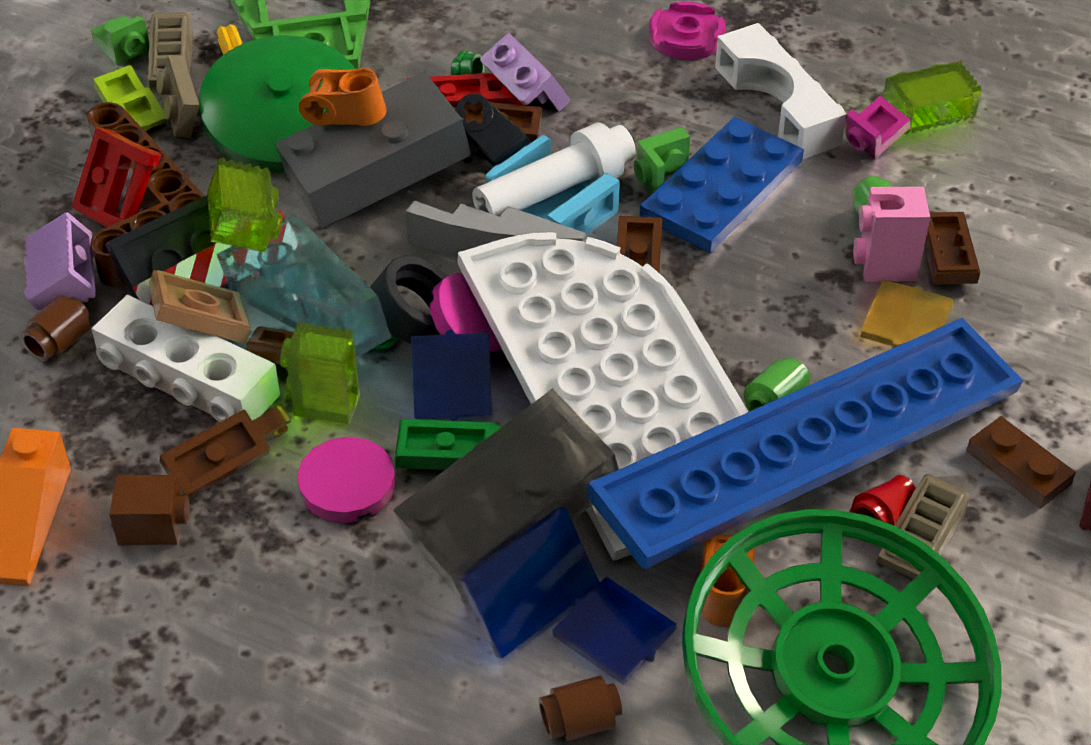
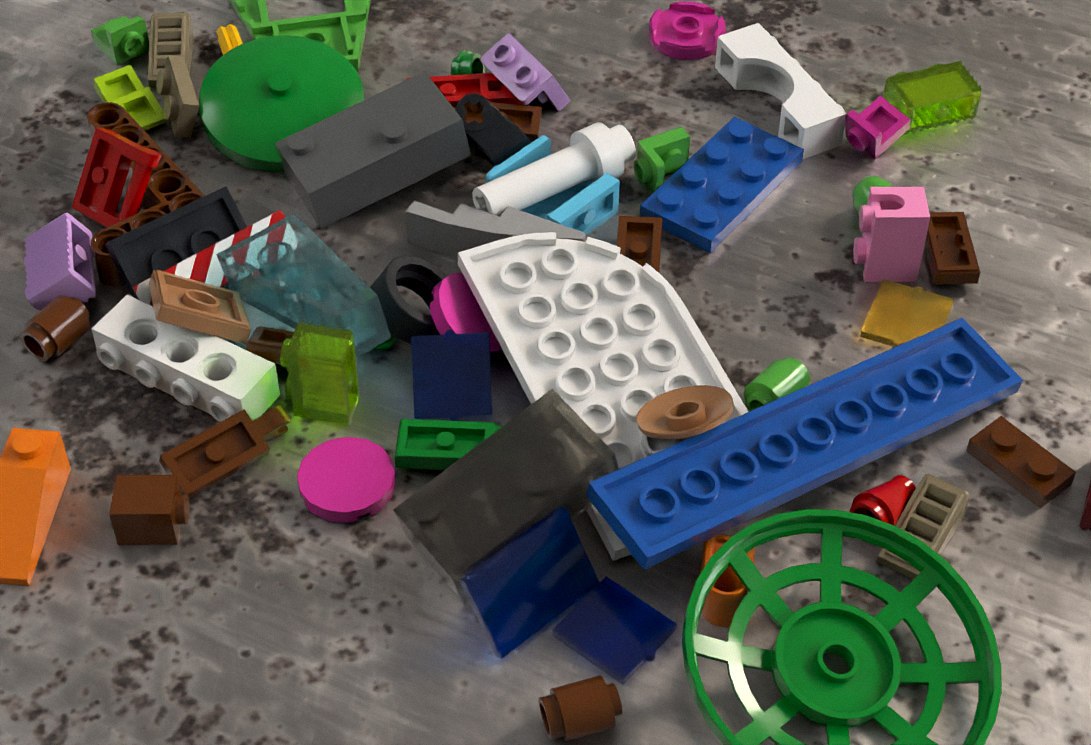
(243, 206): clear neon green brick -> none
(347, 95): orange piece -> none
(685, 412): none -> medium nougat dish

